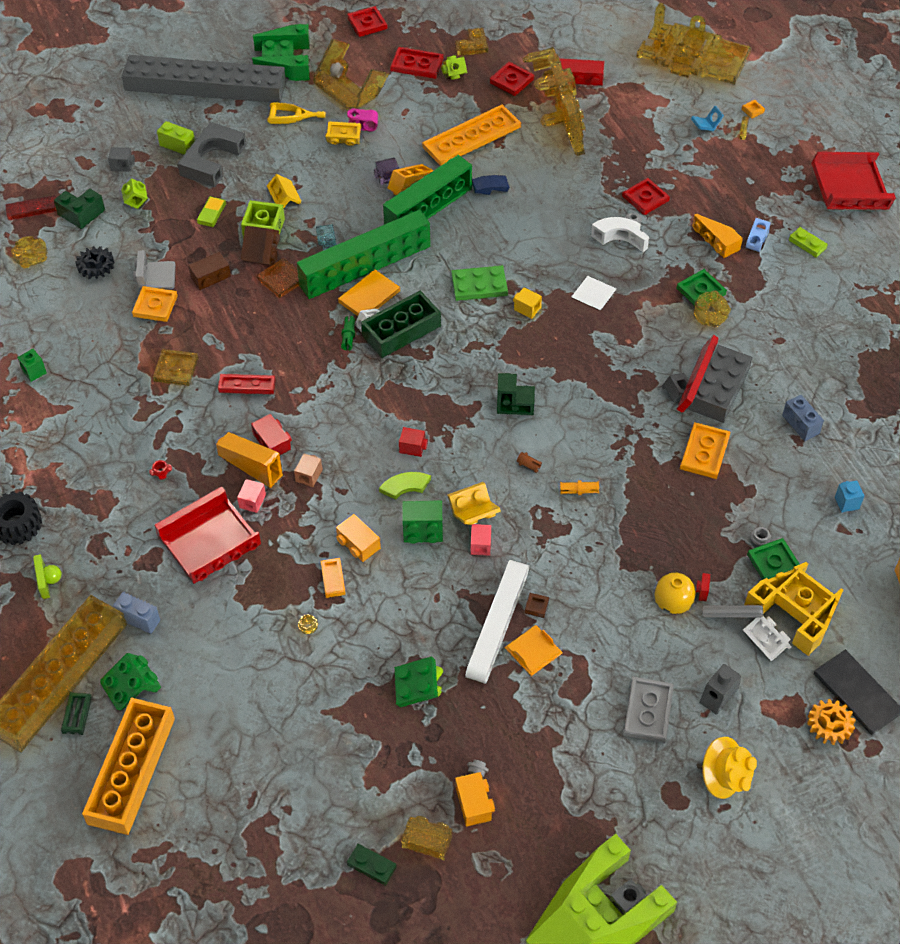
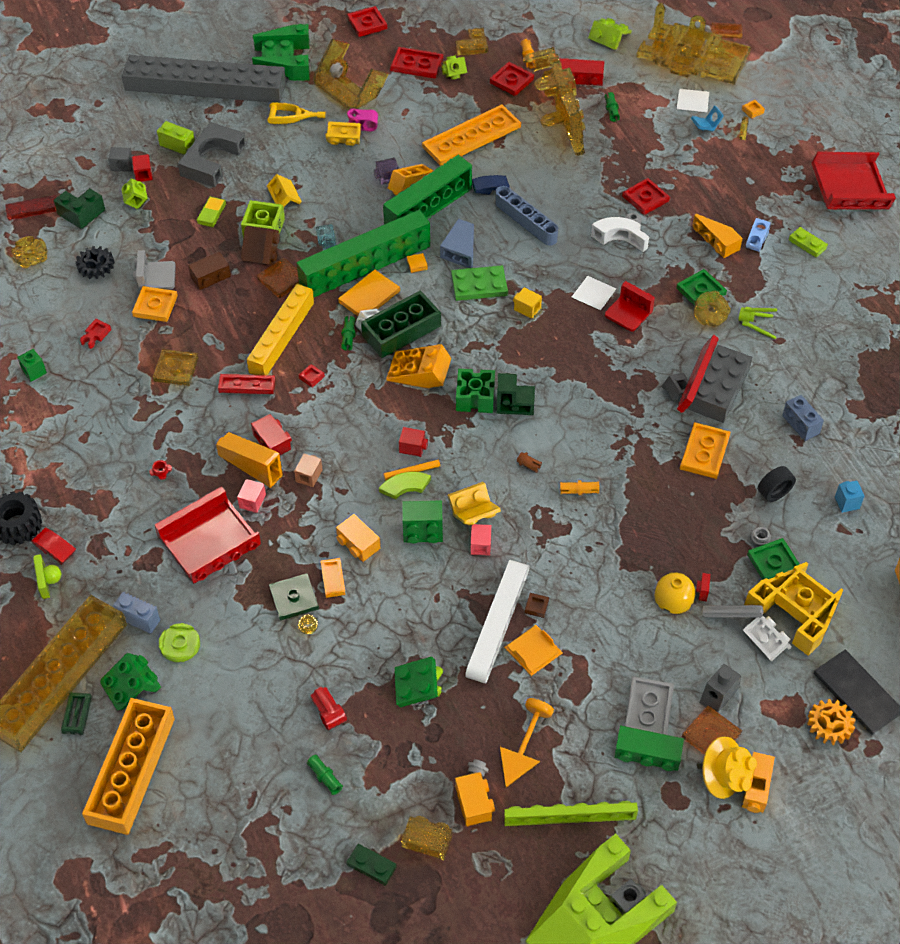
(54, 545): none -> red slope
(96, 331): none -> red plate
(142, 168): none -> red brick
(179, 642): none -> lime tile
(280, 330): none -> yellow brick
(293, 596): none -> plate
(311, 375): none -> red tile
(324, 774): none -> green pin
(330, 712): none -> red piece
(416, 468): none -> light orange bar
(417, 263): none -> light orange tile
(420, 366): none -> light orange slope
(459, 244): none -> sand blue slope
(475, 390): none -> green brick
(516, 763): none -> light orange piece
(526, 47): none -> light orange pin
(526, 215): none -> sand blue beam
(570, 814): none -> lime plate
(608, 32): none -> lime bracket
(612, 106): none -> green pin
(631, 307): none -> red bracket
(649, 748): none -> green brick
(693, 100): none -> white sticker
(708, 727): none -> clear orange tile
(727, 30): none -> clear orange tile
(748, 314): none -> lime plant
(756, 797): none -> light orange brick
(776, 484): none -> black tyre

